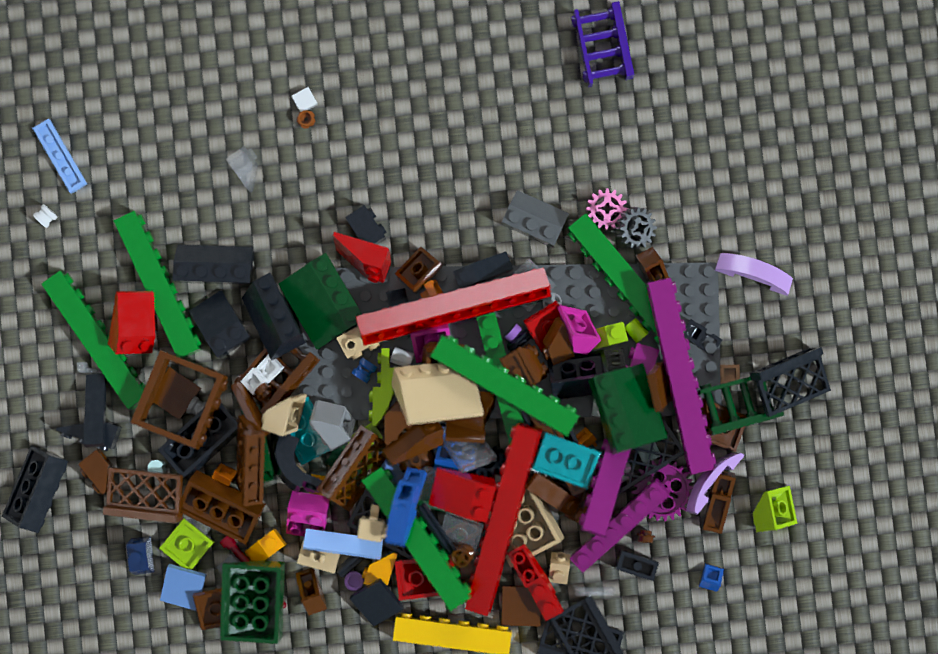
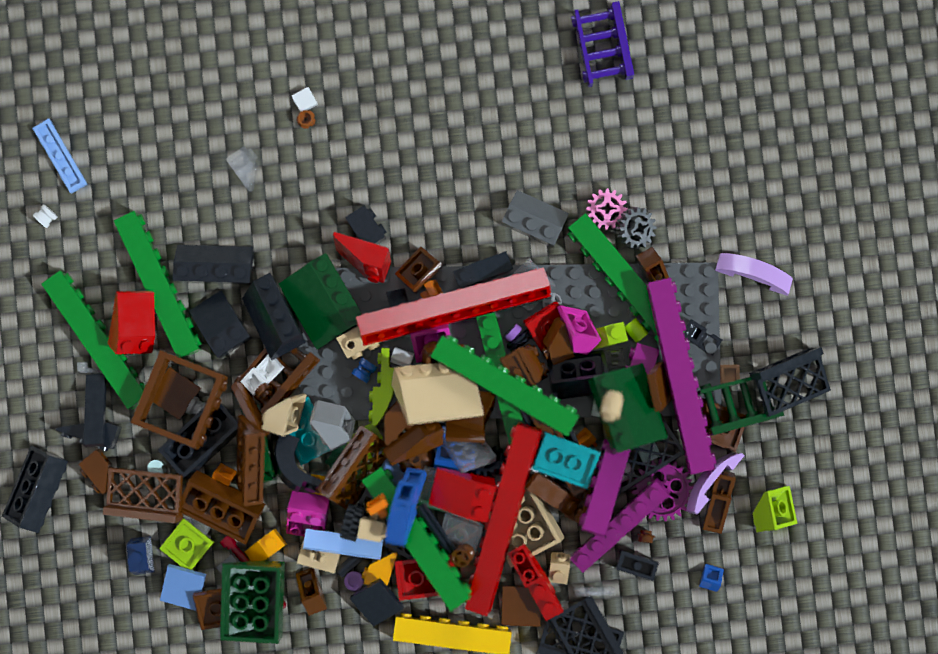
(351, 522): none -> black tyre
(378, 506): none -> orange tile
(611, 406): none -> tan brick

